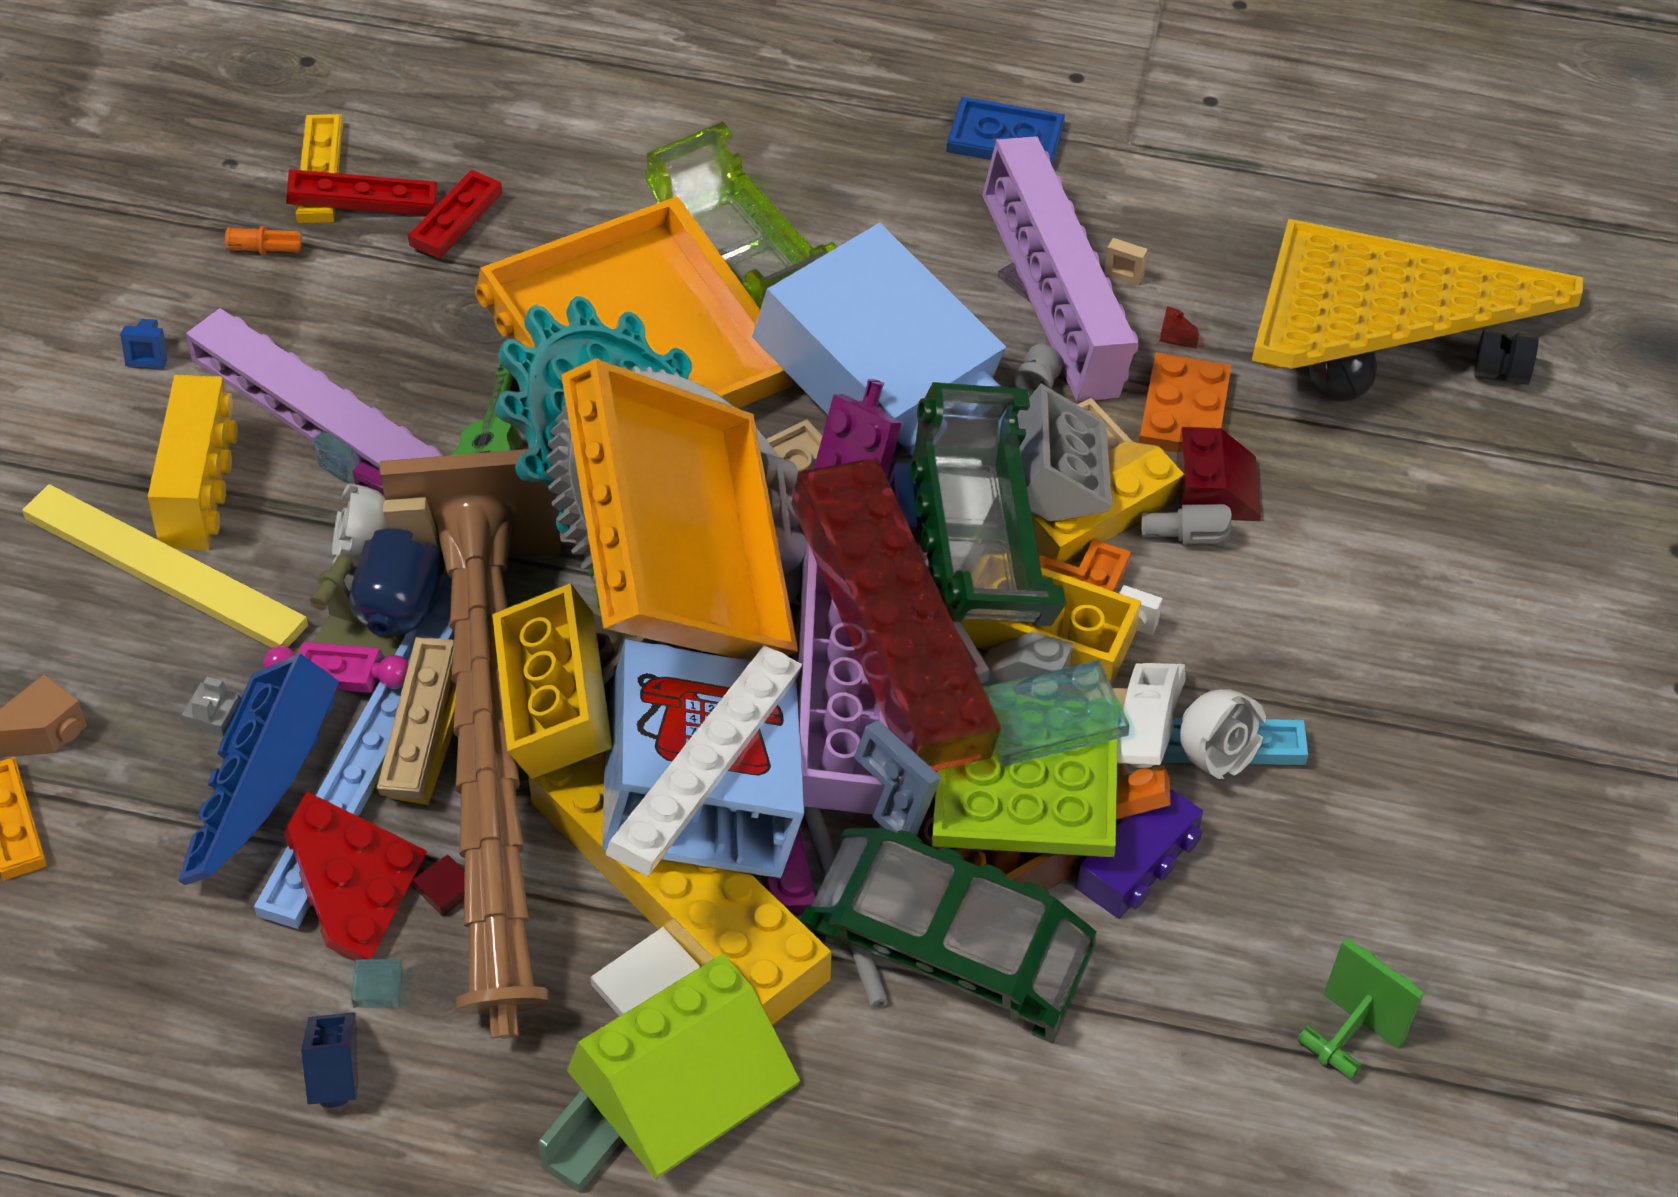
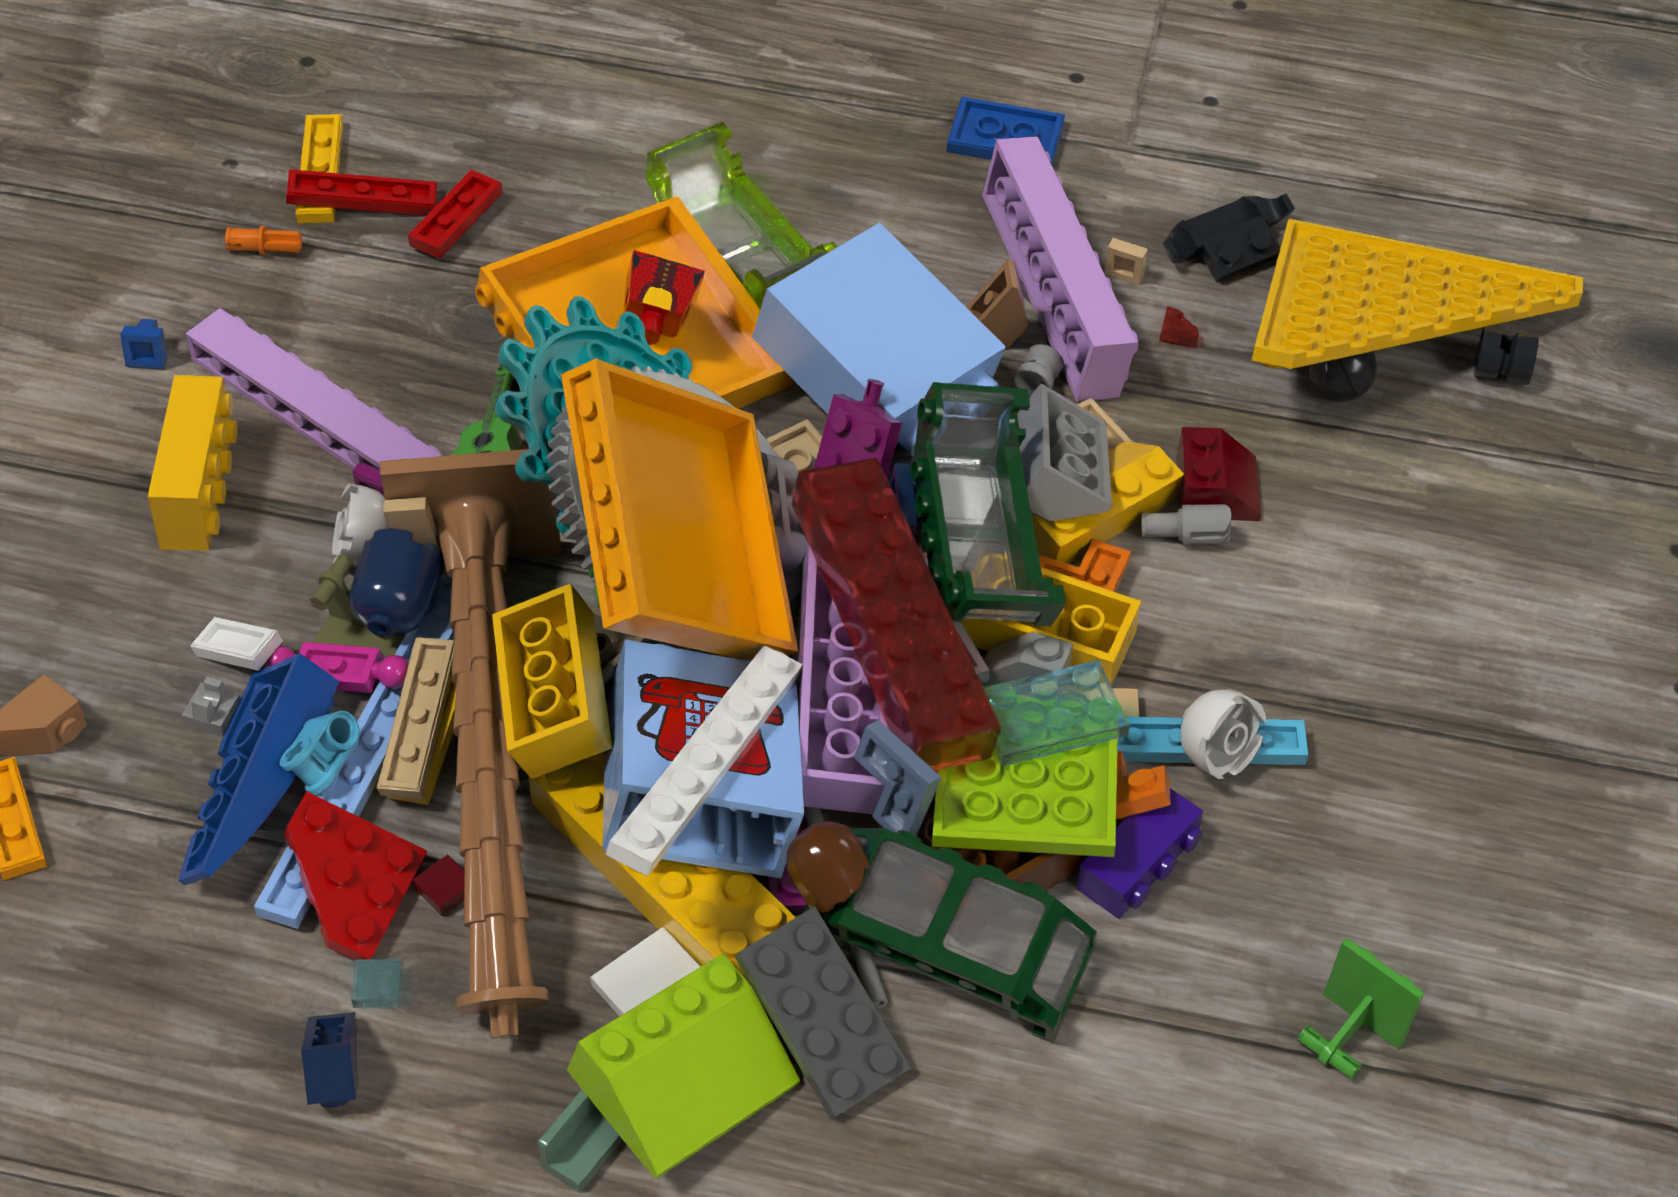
(165, 568): light yellow tile -> none
(236, 643): none -> white tile
(321, 749): none -> medium azure piece
(334, 456): clear light blue tile -> none
(660, 293): none -> red torso
(822, 1012): none -> dark grey plate
(826, 864): none -> reddish brown hair
(1001, 305): none -> medium nougat slope
(1149, 609): white plate -> none
(1150, 710): white slope -> none
(1183, 395): orange plate -> none
(1231, 236): none -> black plate

